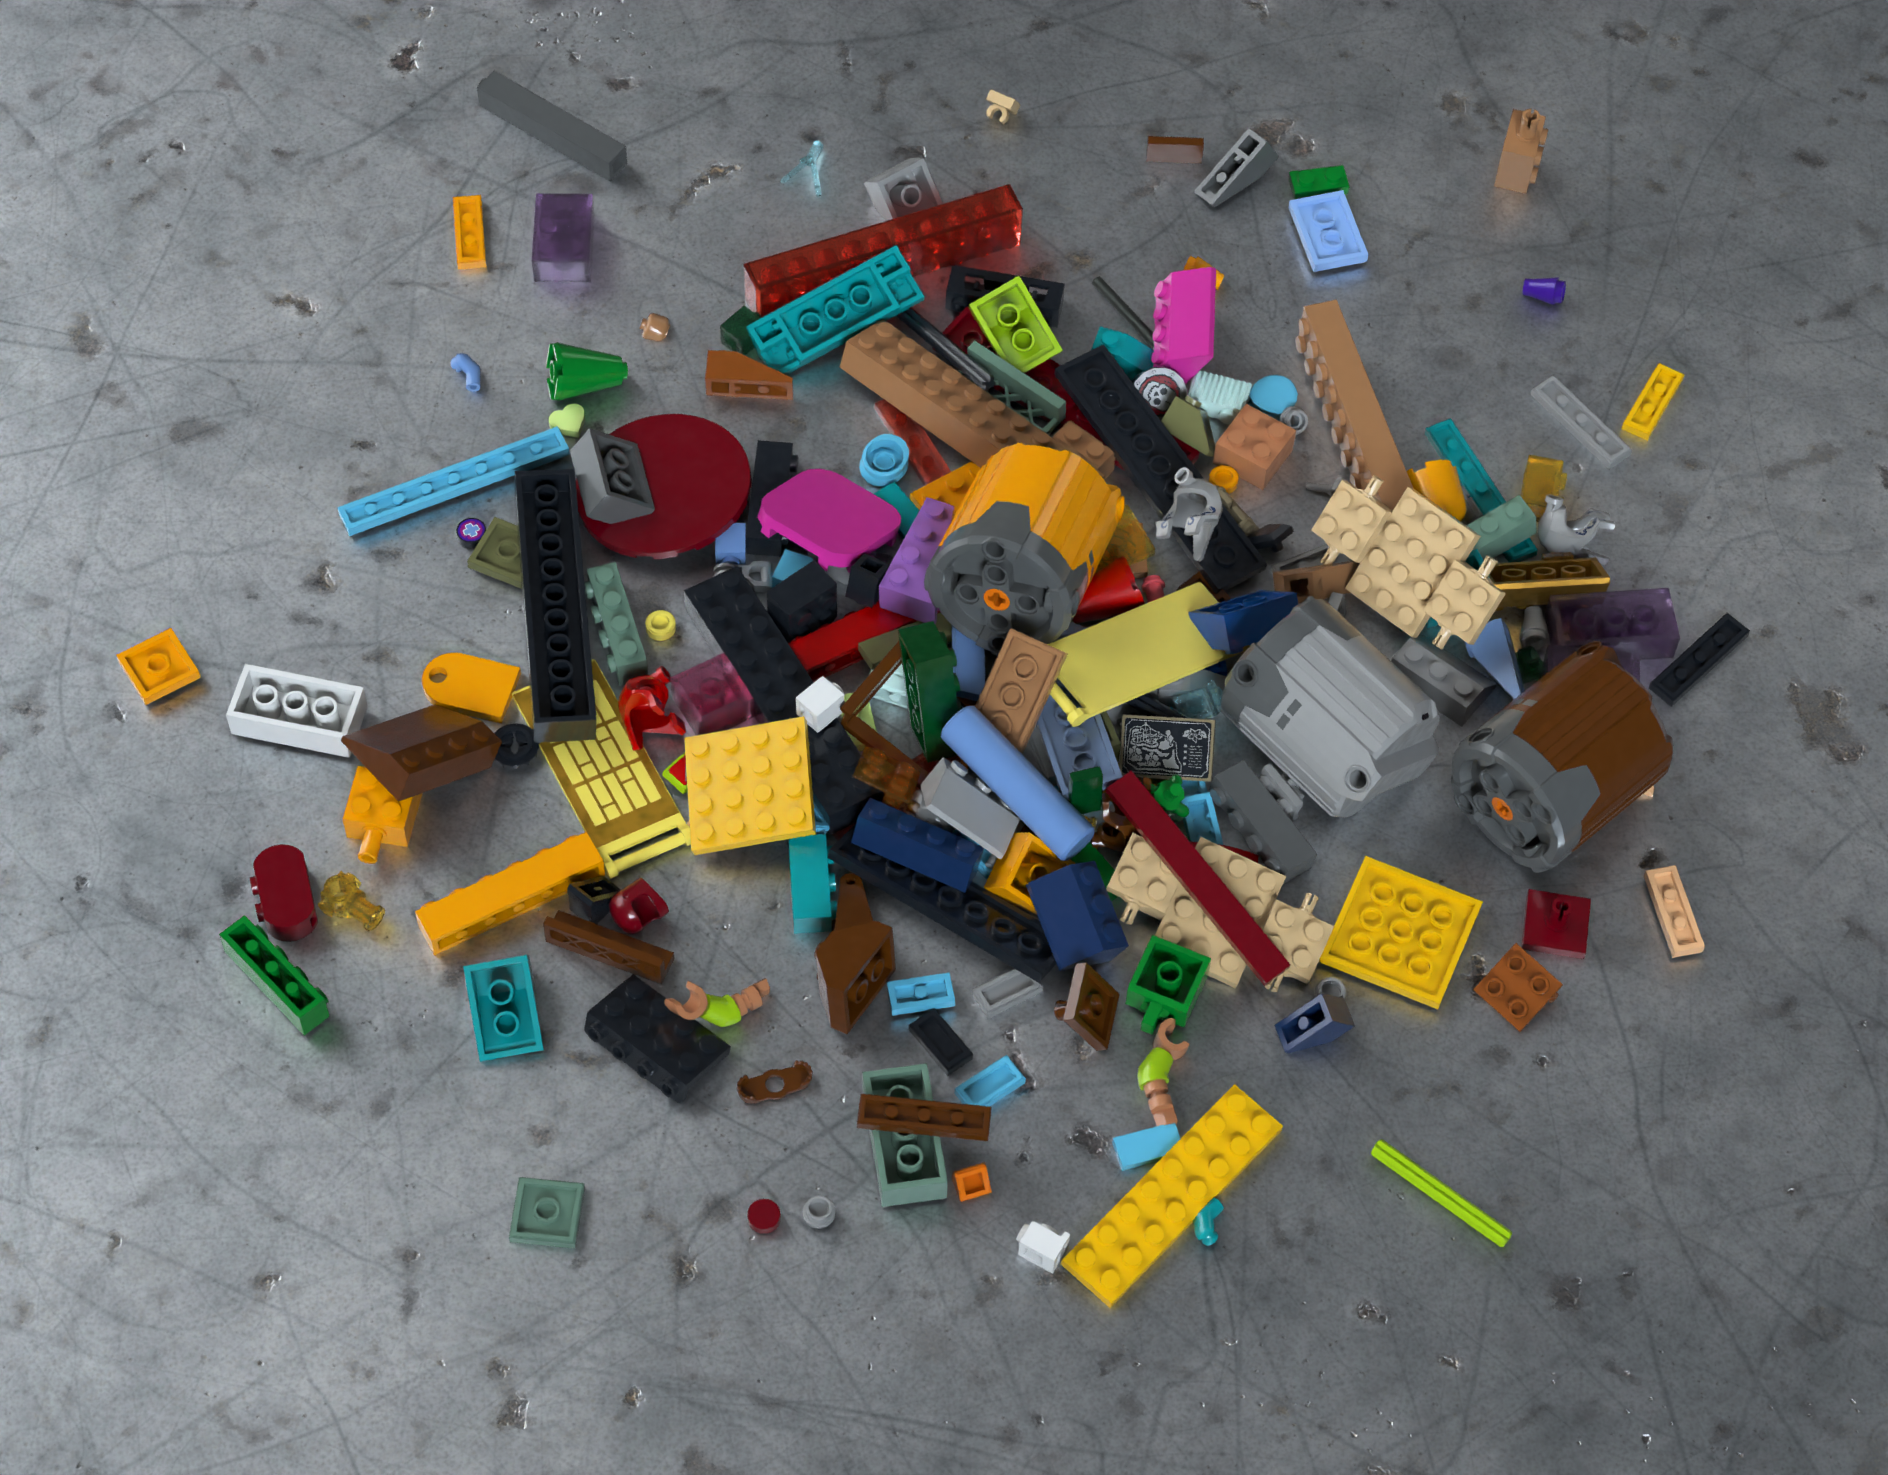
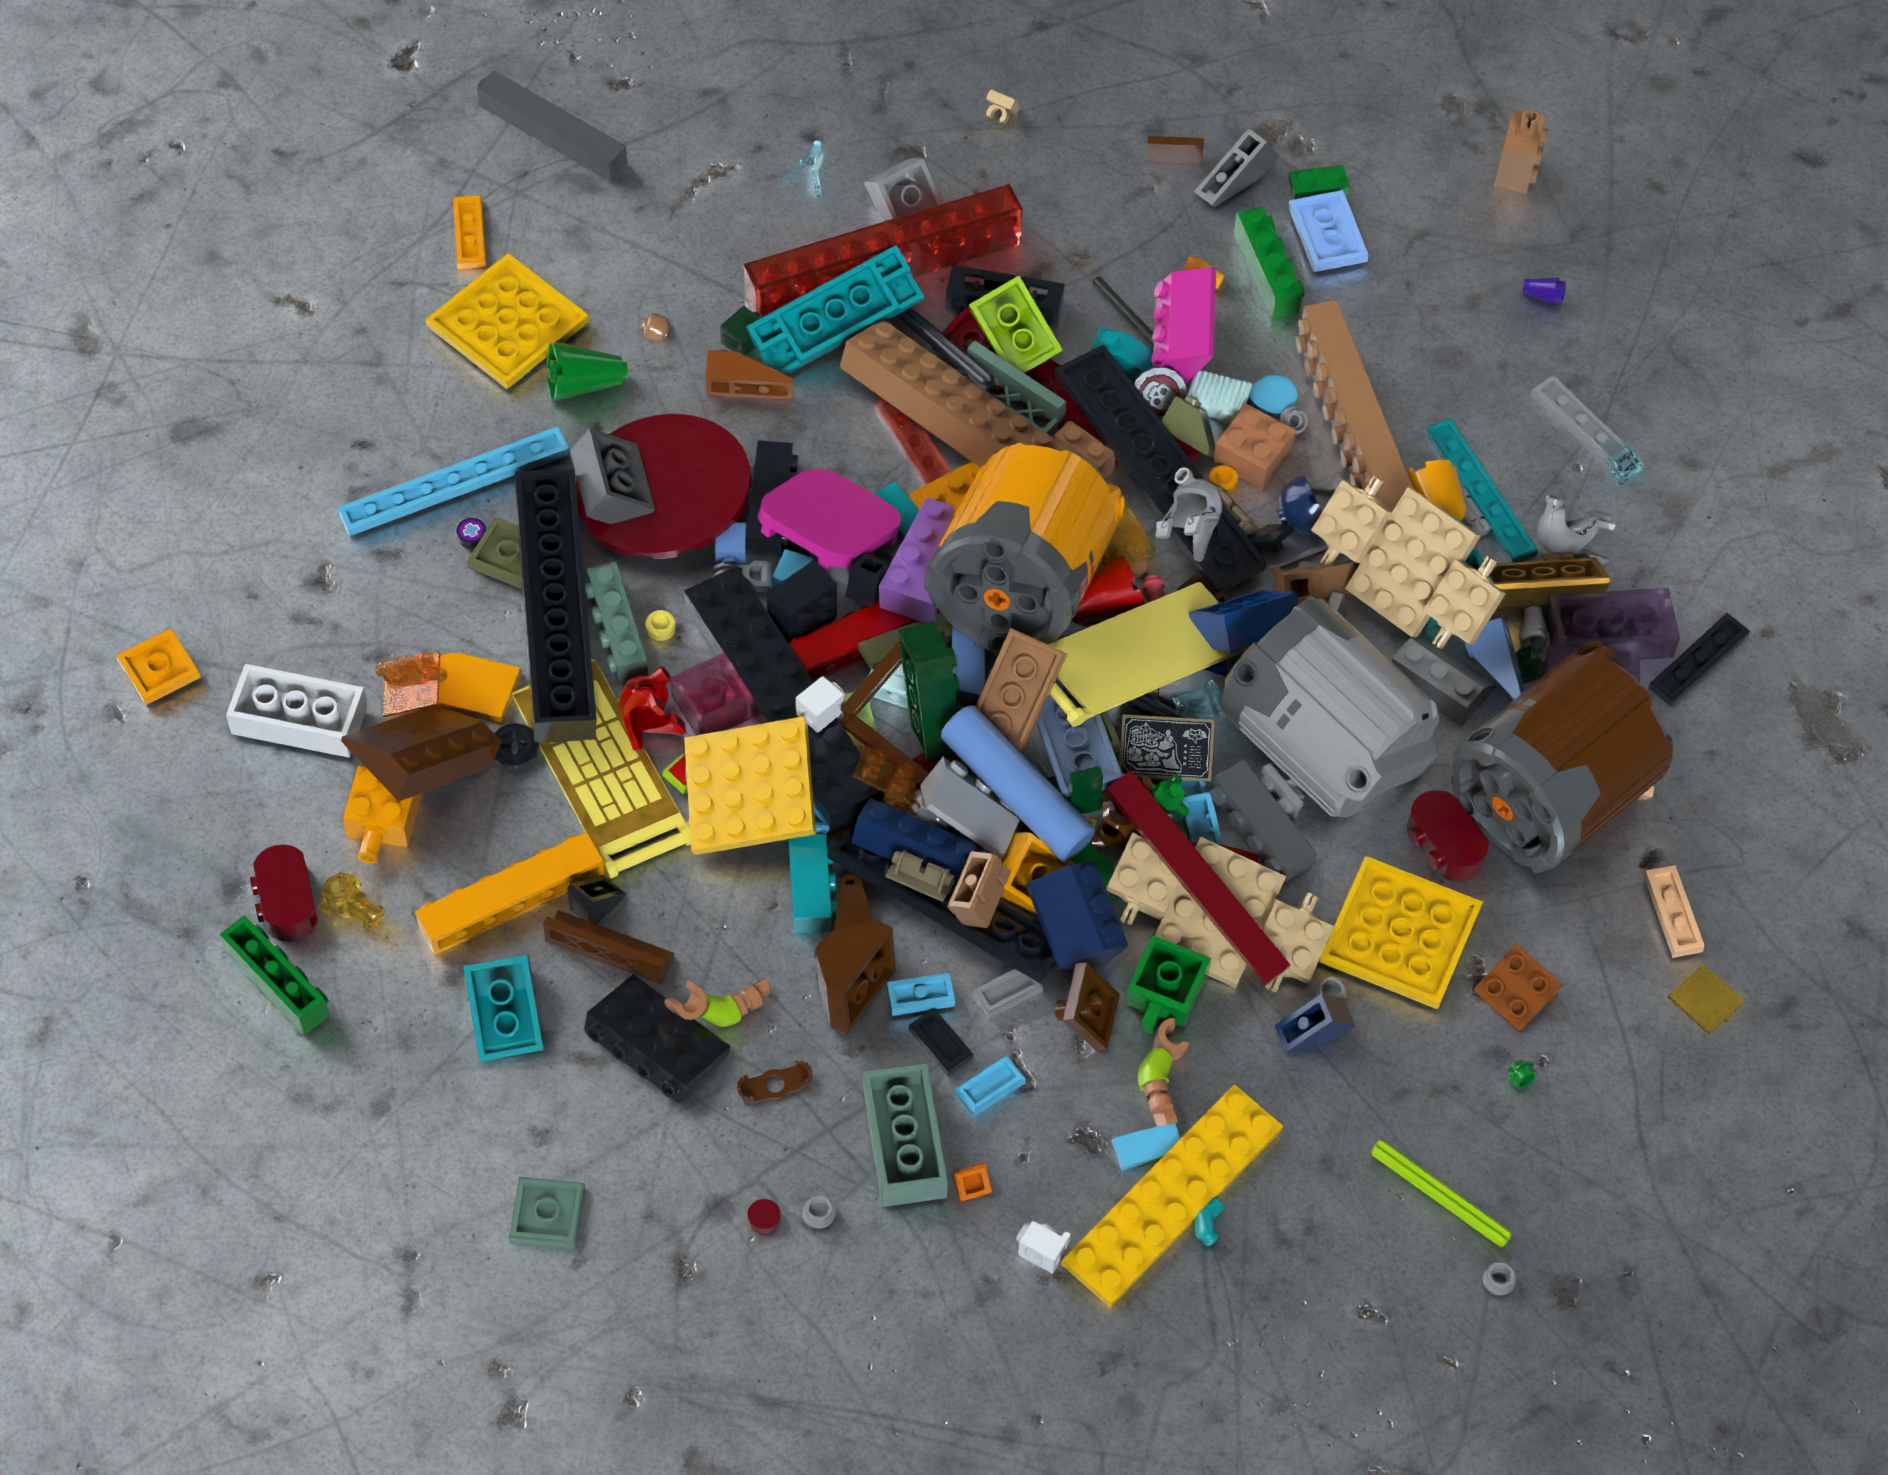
(410, 682): none -> clear orange hinge
(465, 363): medium blue arm -> none
(507, 320): none -> yellow plate
(563, 237): clear purple brick -> none
(569, 420): yellowish green tile -> none
(633, 908): dark red helmet -> none
(884, 460): medium azure piece -> none
(924, 1117): reddish brown tile -> none
(930, 880): none -> dark tan hinge
(979, 889): none -> medium nougat brick
(1268, 262): none -> green brick
(1299, 506): none -> dark blue cylinder
(1447, 836): none -> dark red brick
(1502, 1270): none -> light grey plate
(1504, 527): sand green brick -> none
(1521, 1074): none -> green plate
(1541, 478): clear yellow piece -> none
(1556, 924): dark red tile -> none
(1625, 464): none -> clear light blue tile
(1652, 401): yellow tile -> none
(1706, 999): none -> clear yellow piece

